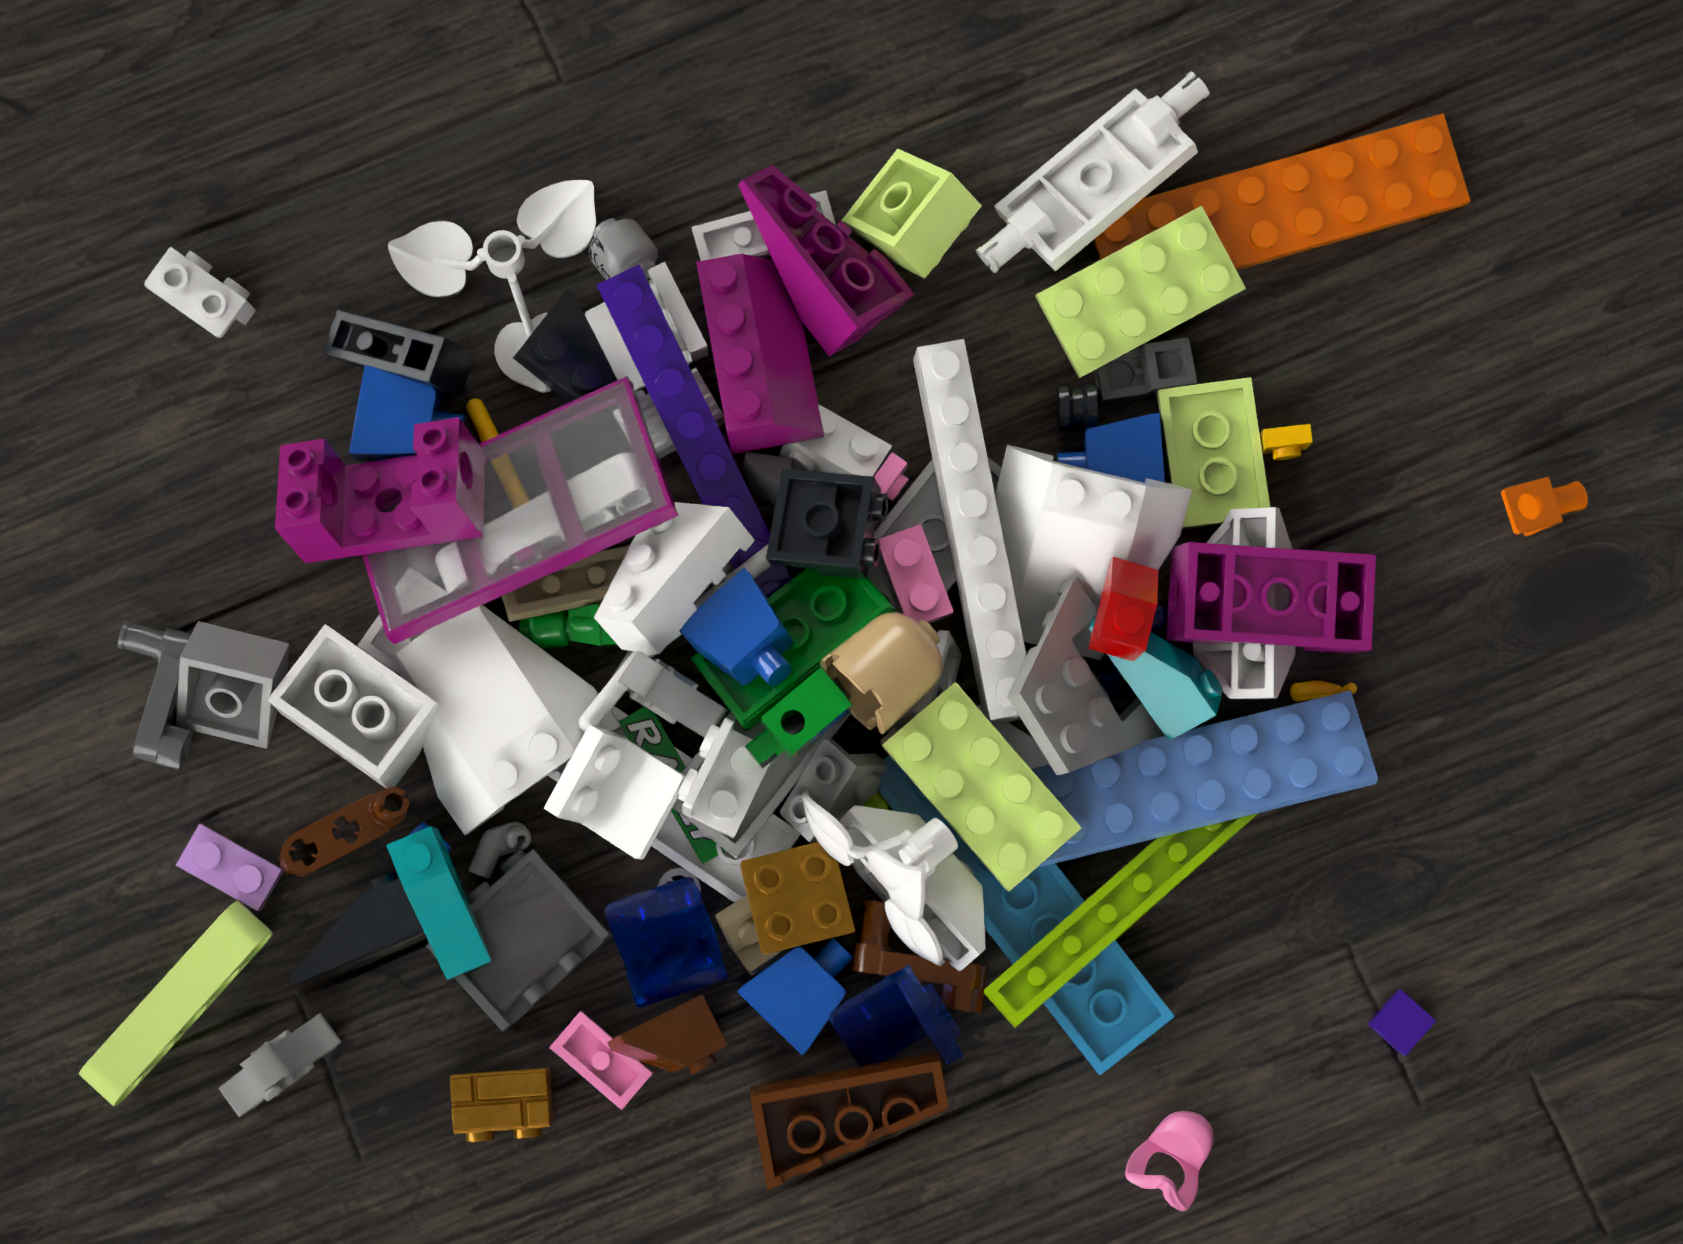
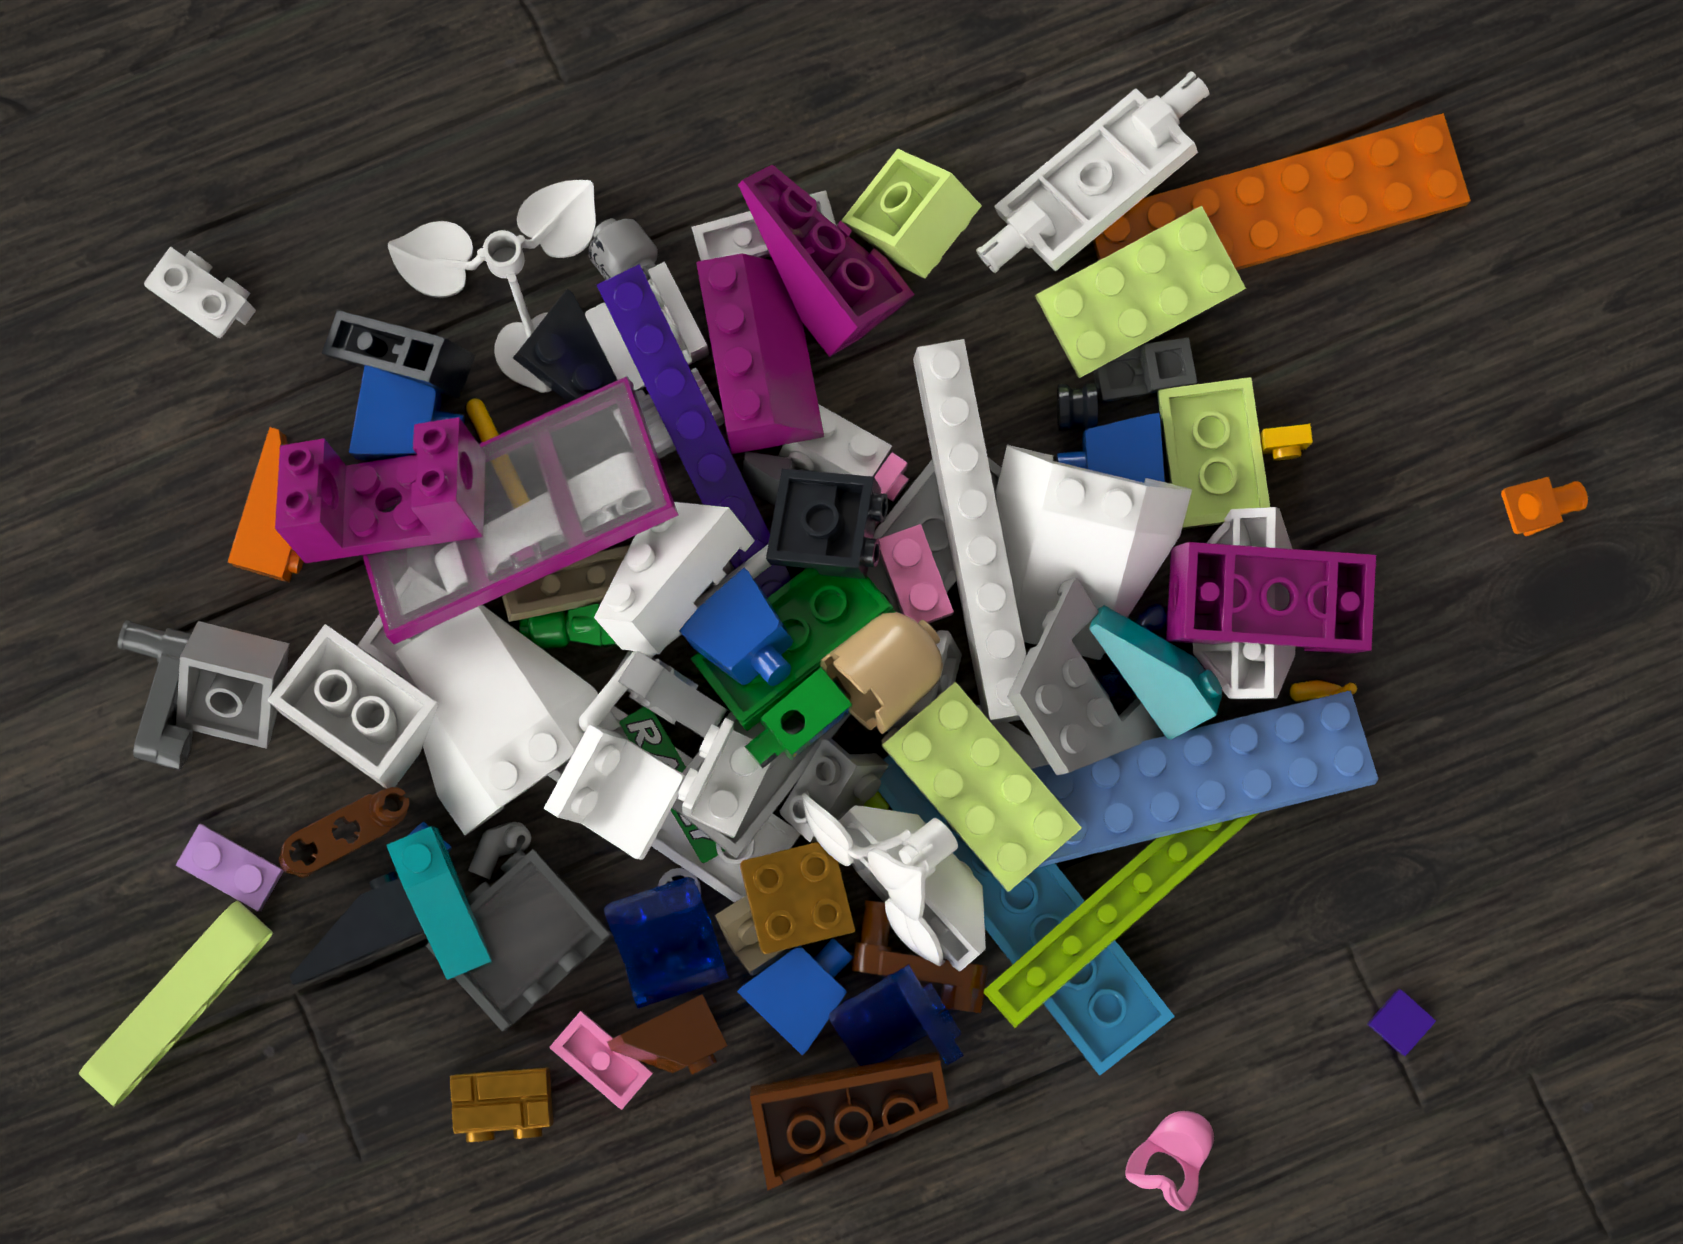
(257, 542): none -> orange slope
(279, 1064): light grey piece -> none
(1125, 610): red slope -> none

